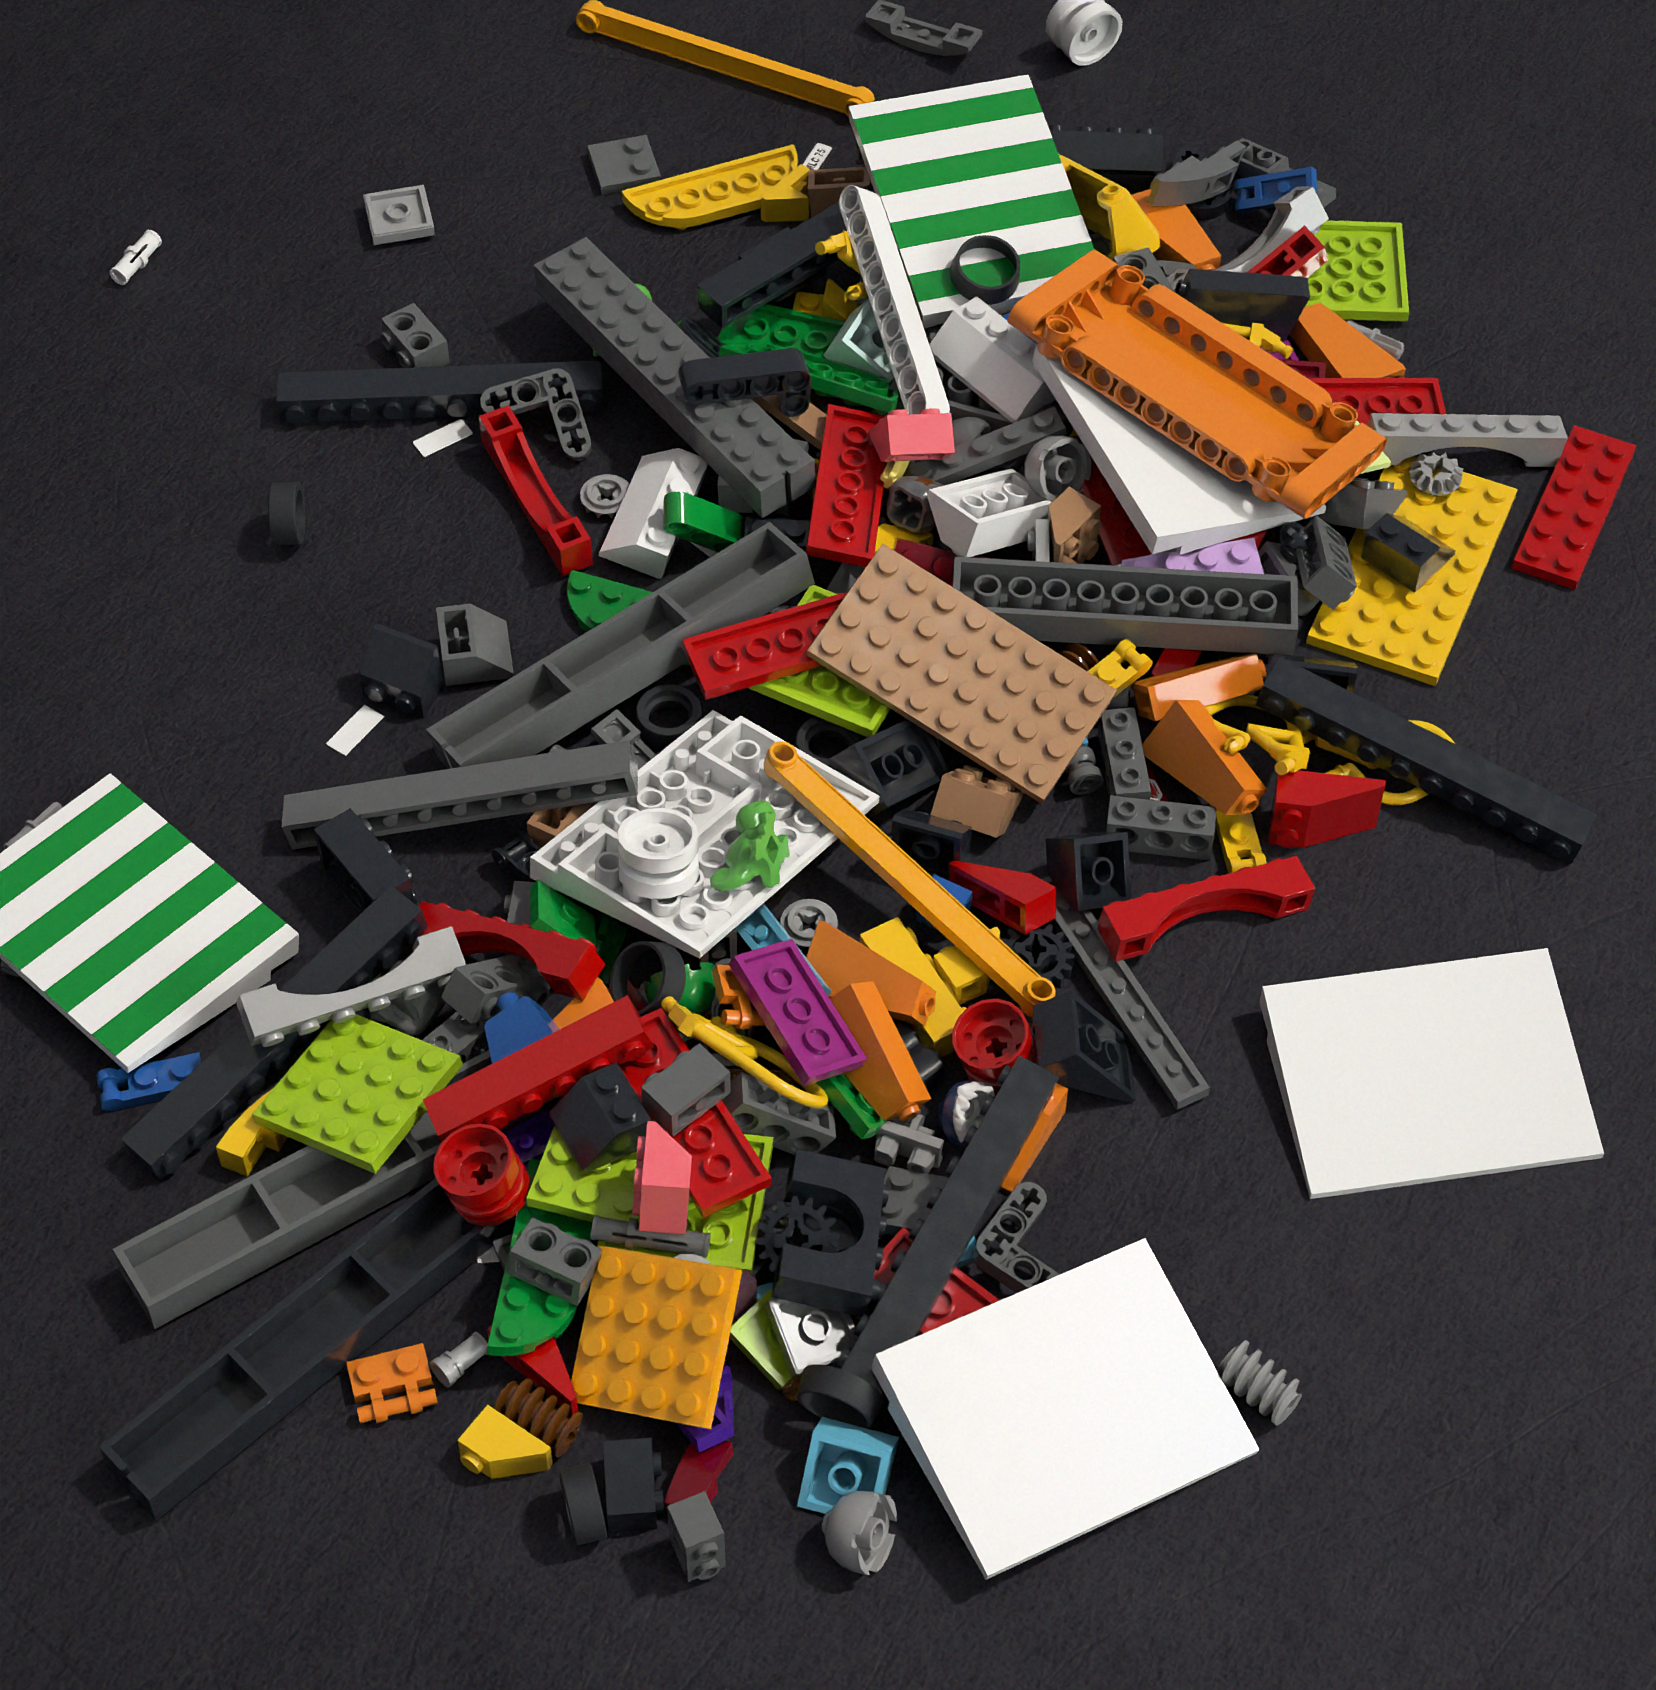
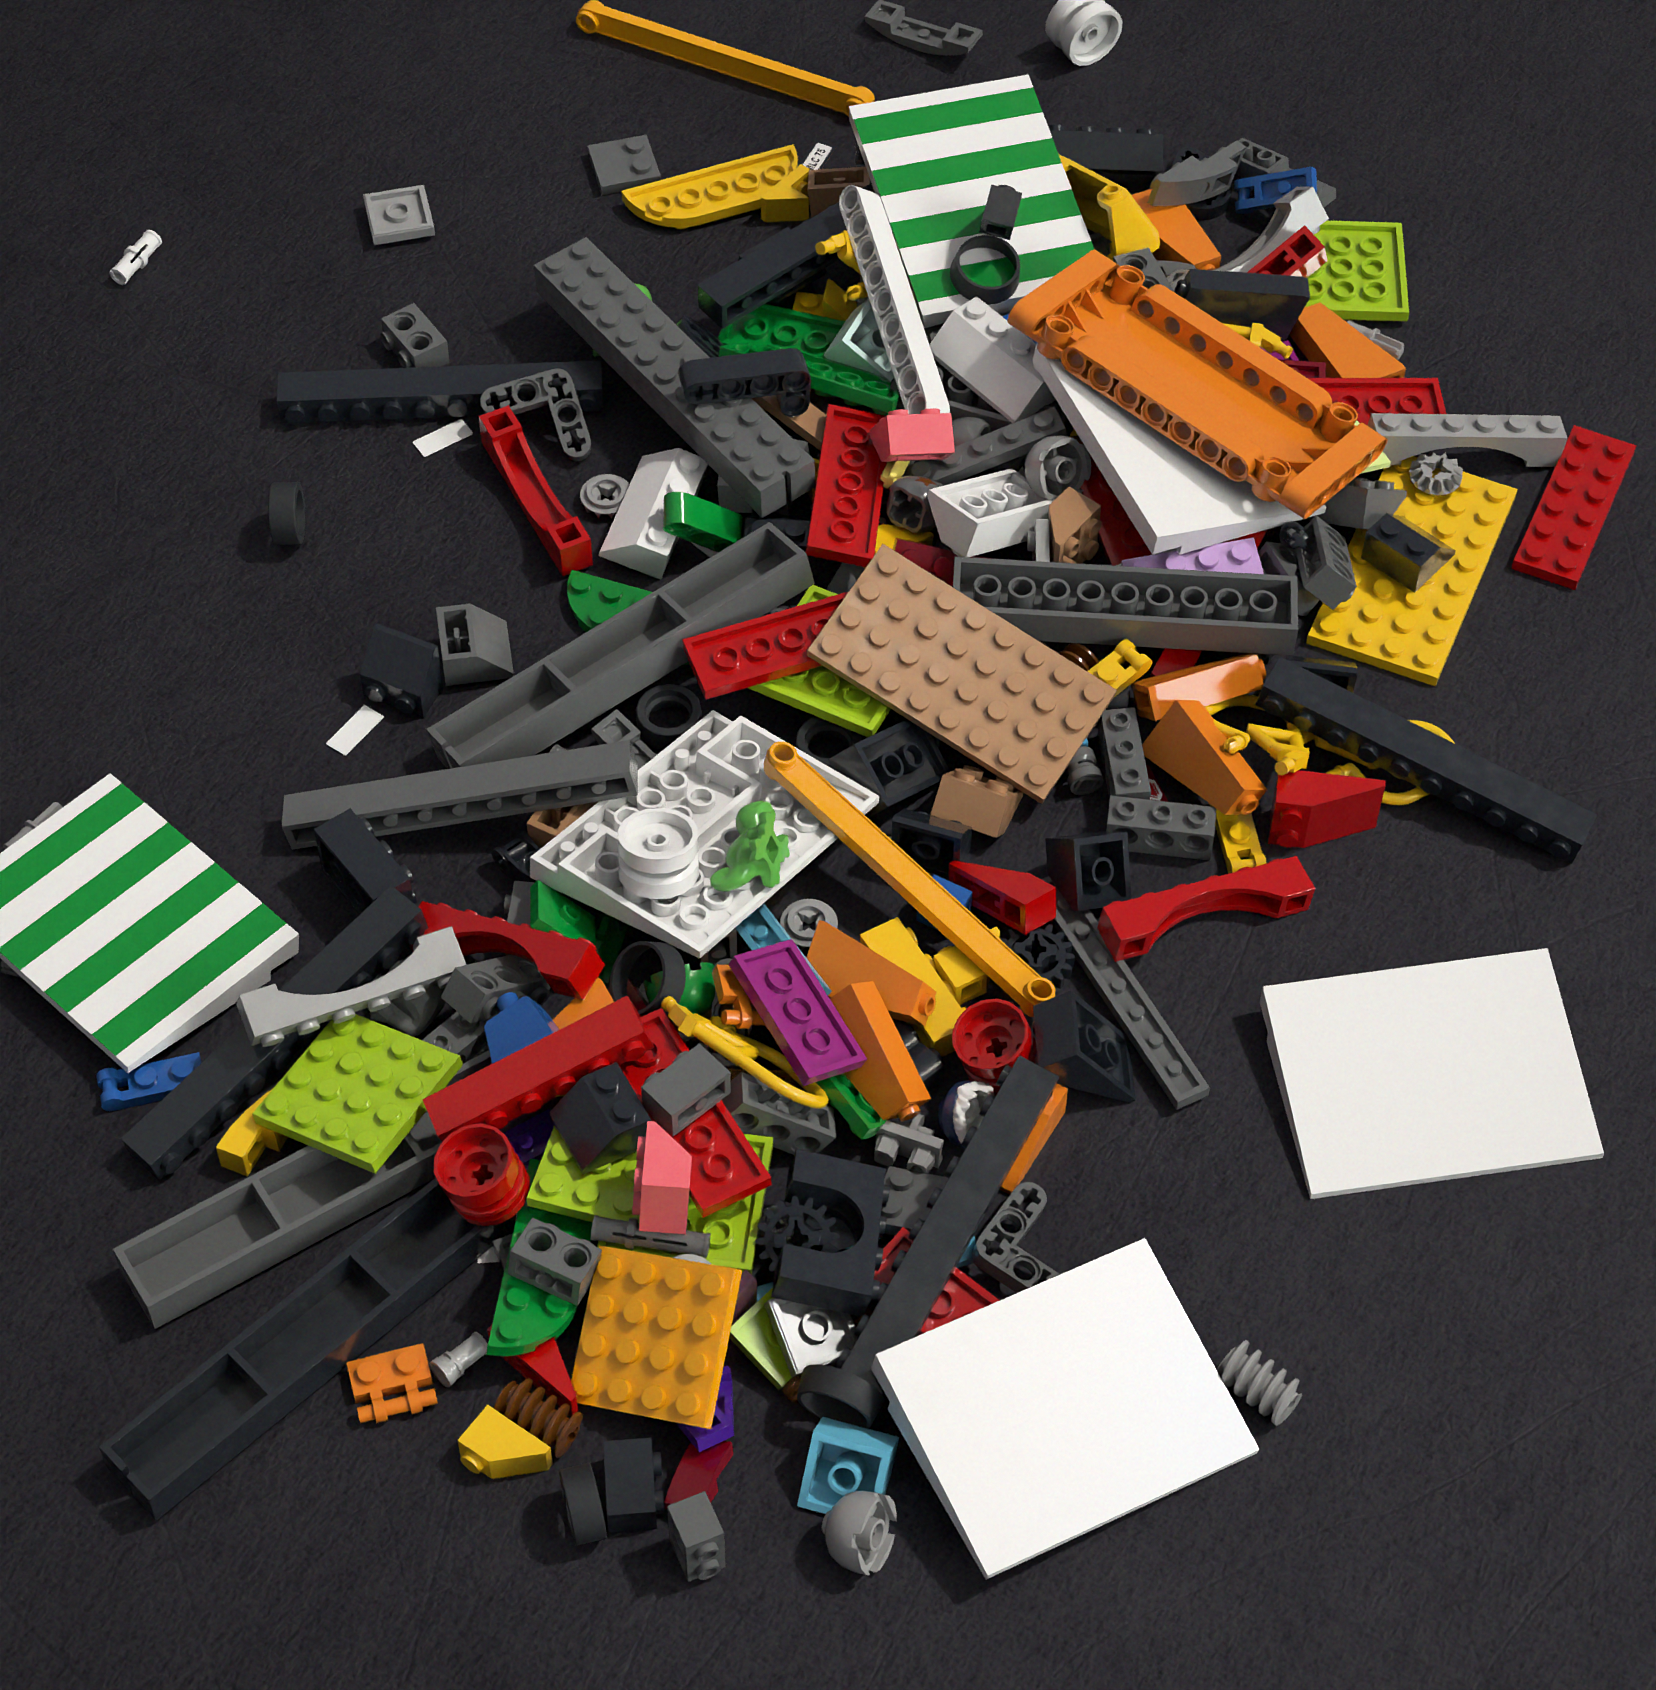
(1000, 211): none -> black slope

